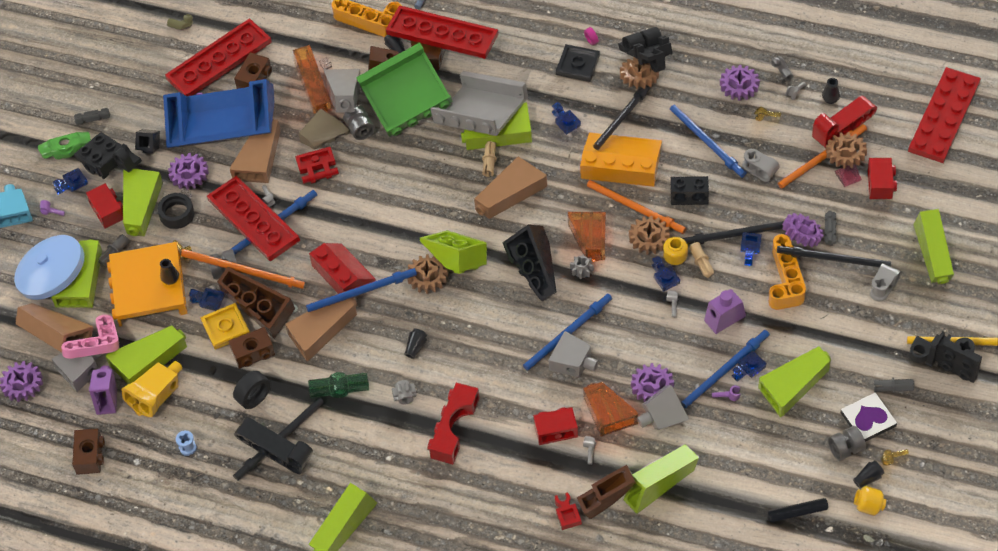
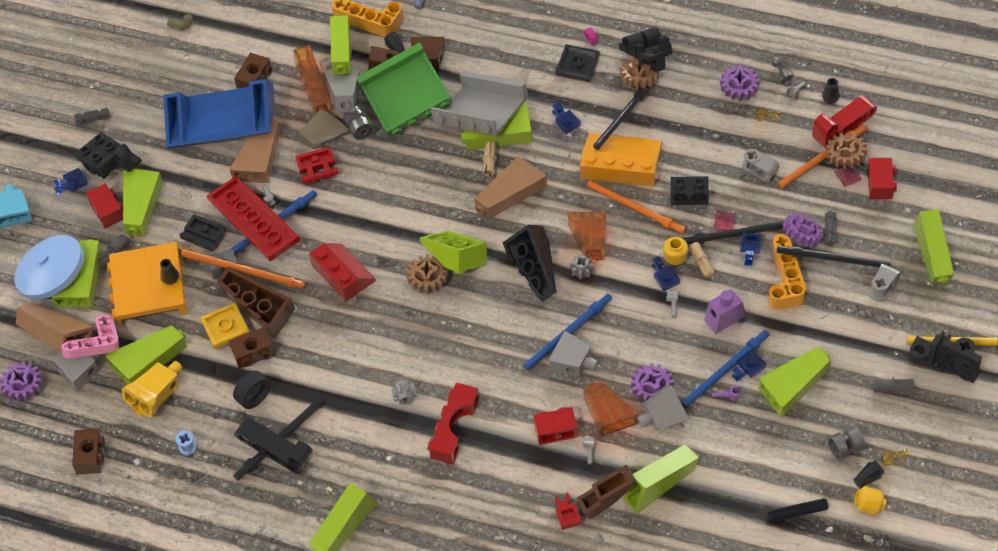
(45, 208): medium lavender hand -> none
(53, 148): bright green piece -> none
(102, 381): medium lavender torso -> none
(147, 140): black brick -> none
(171, 200): black tyre -> none
(186, 171): medium lavender gear -> none
(203, 232): none -> black plate
(209, 299): clear blue plate -> none
(218, 58): red plate -> none
(316, 328): medium nougat slope -> none
(338, 385): clear green piece -> none
(340, 45): none -> lime slope
(396, 278): blue bar -> none
(415, 342): black cone -> none
(442, 32): red plate -> none
(639, 234): medium nougat gear -> none
(724, 221): none -> clear pink slope
(729, 161): blue bar -> none
(869, 416): tile -> none
(944, 115): red plate -> none

